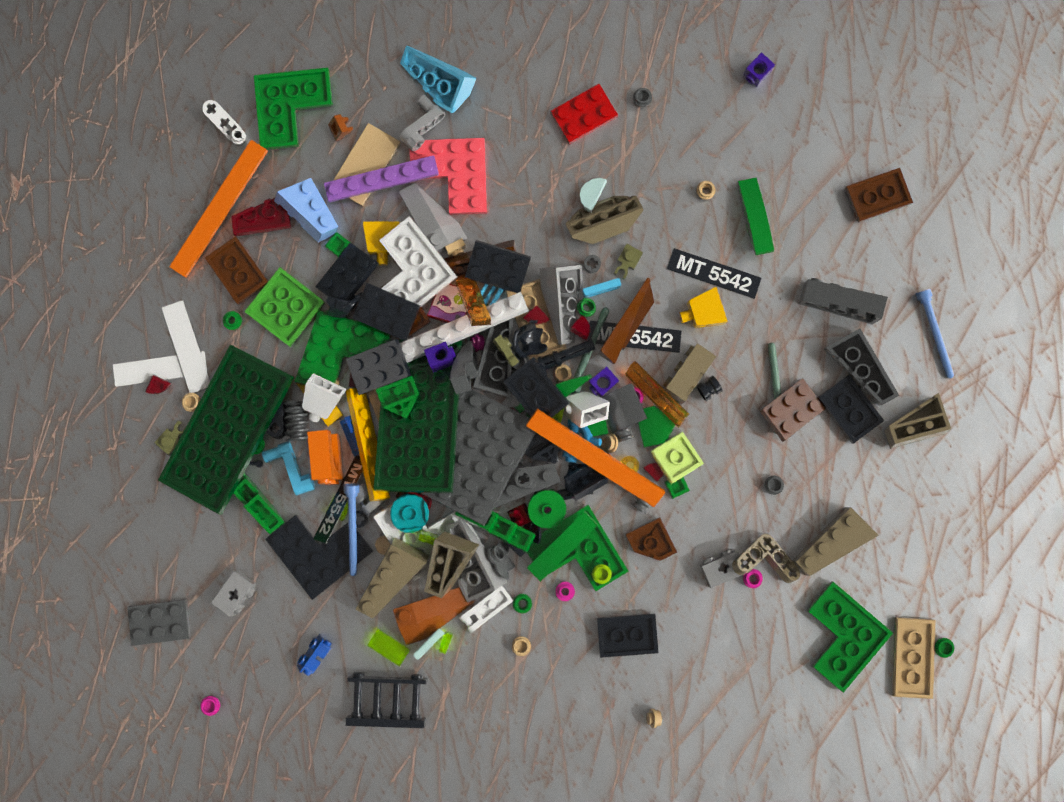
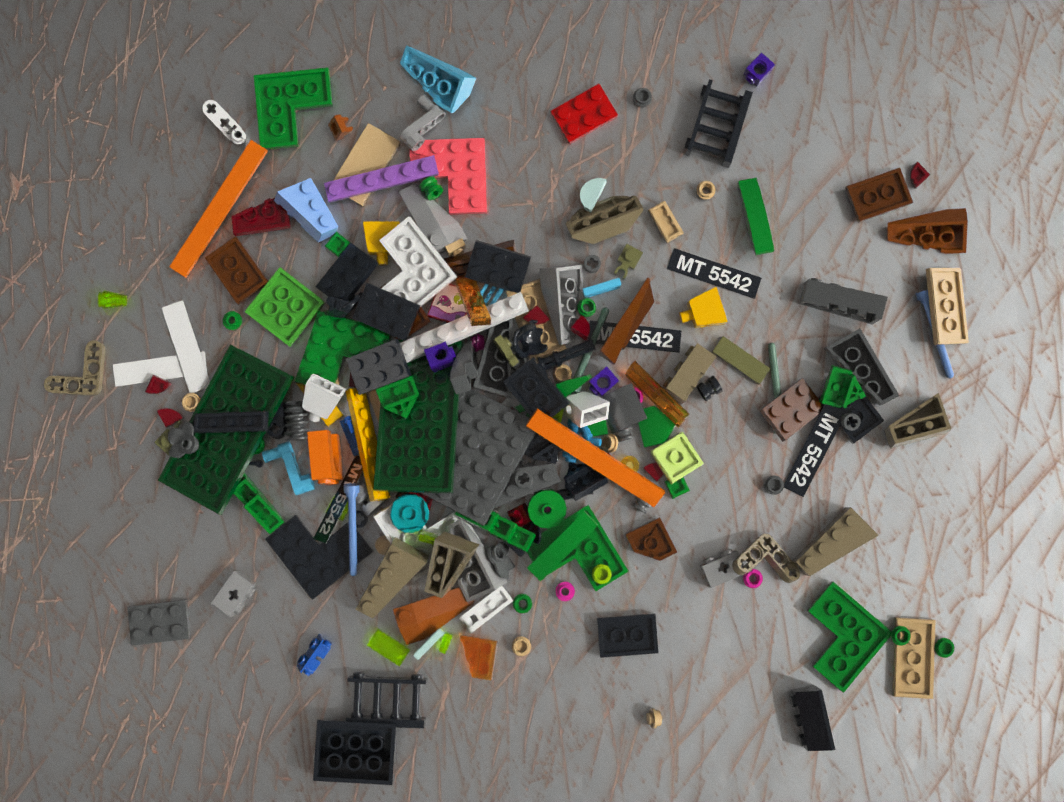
(88, 377): none -> dark tan beam
(111, 300): none -> clear neon green cone
(169, 416): none -> dark red tile
(182, 440): none -> dark grey plate
(210, 705): dark pink plate -> none
(231, 422): none -> black tile
(355, 752): none -> black slope
(431, 188): none -> green wheel
(480, 655): none -> clear orange wing
(665, 222): none -> tan plate
(731, 136): none -> black fence
(741, 360): none -> olive tile
(812, 719): none -> black slope
(814, 450): none -> black sticker
(841, 388): none -> green slope
(856, 424): none -> dark grey bush
(905, 638): none -> green plate
(918, 174): none -> dark red tile
(936, 230): none -> dark orange wedge
(947, 306): none -> tan tile

